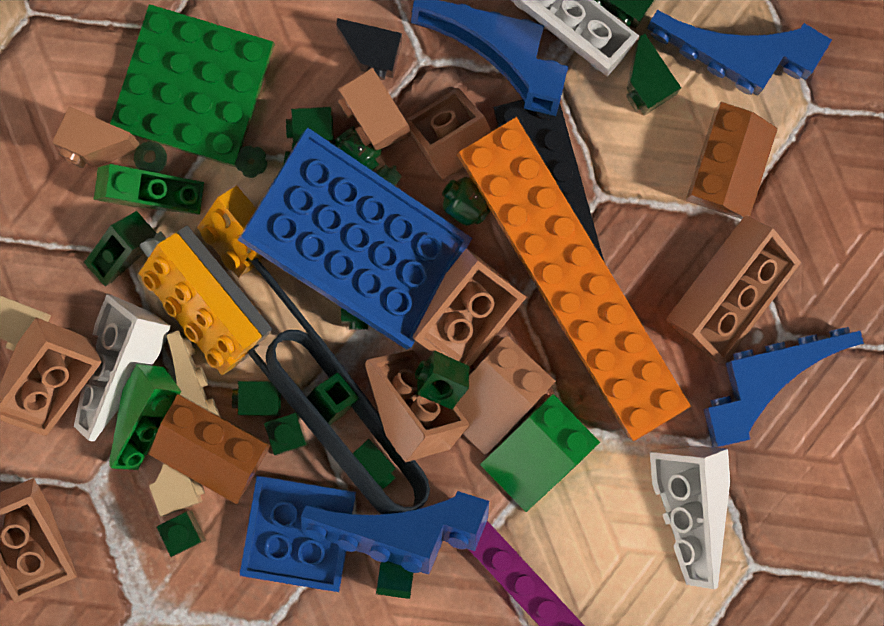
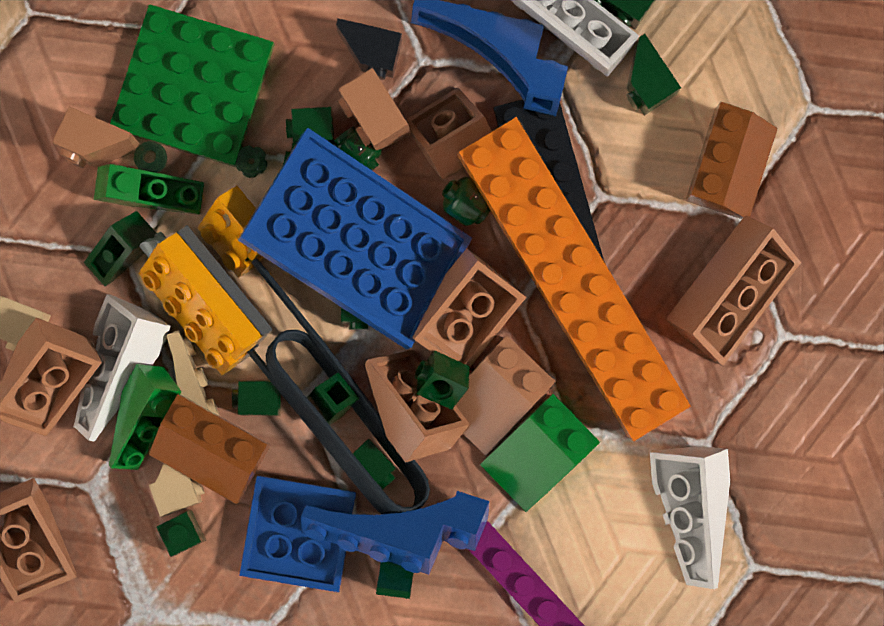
(286, 434): dark green brick -> none
(389, 174): clear green plate -> none
(742, 58): blue arch -> none
(761, 376): blue arch -> none

